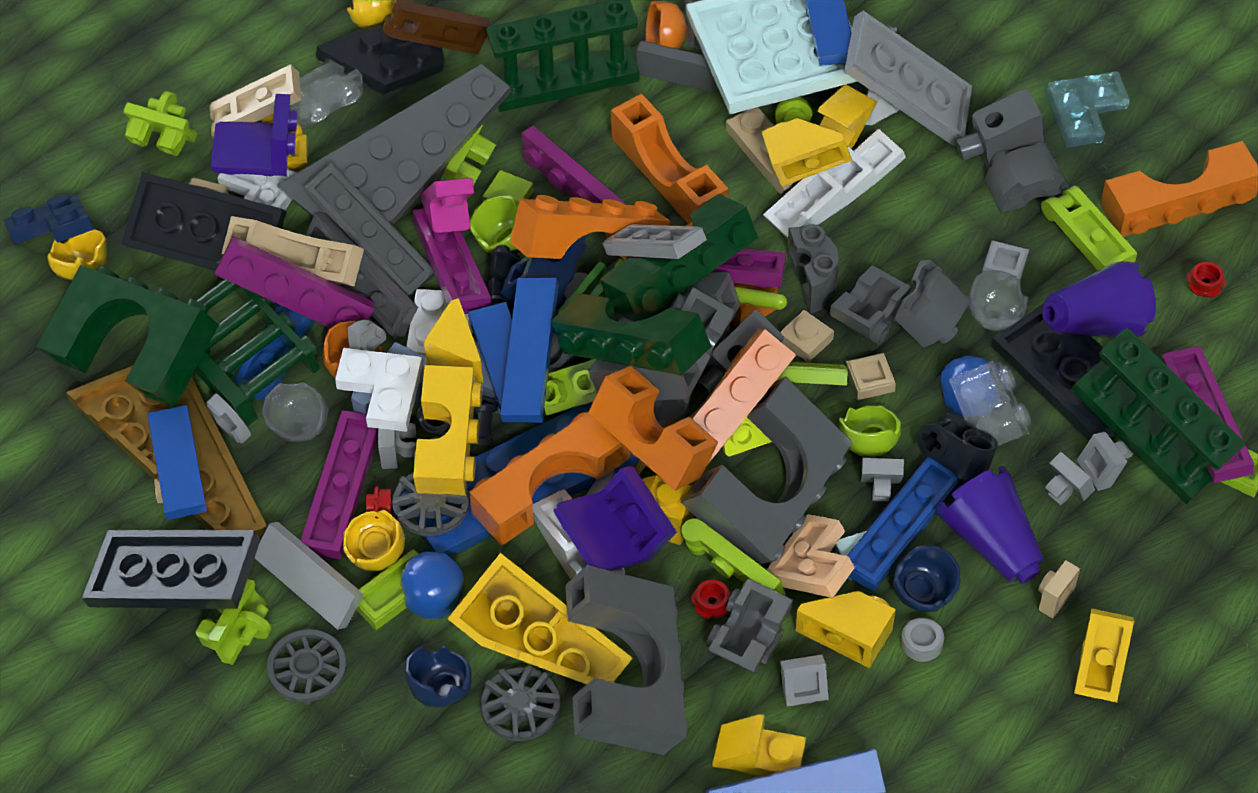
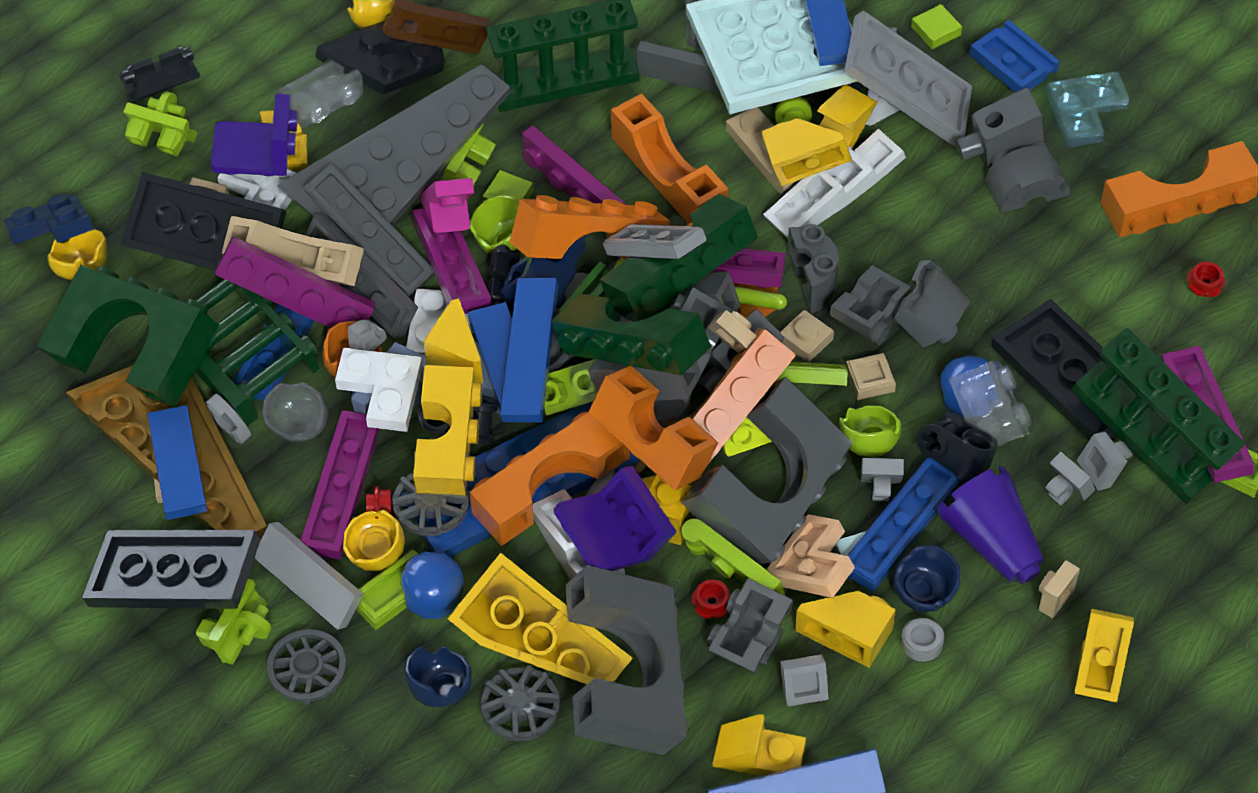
(150, 78): none -> black hinge
(257, 98): tan plate -> none
(391, 444): light grey tile -> none
(665, 24): orange hair -> none
(733, 330): none -> tan plate
(936, 26): none -> lime tile
(997, 300): clear hair -> none
(1006, 258): light grey tile -> none
(1014, 57): none -> blue plate
(1088, 228): lime plate -> none
(1103, 303): dark purple cone -> none

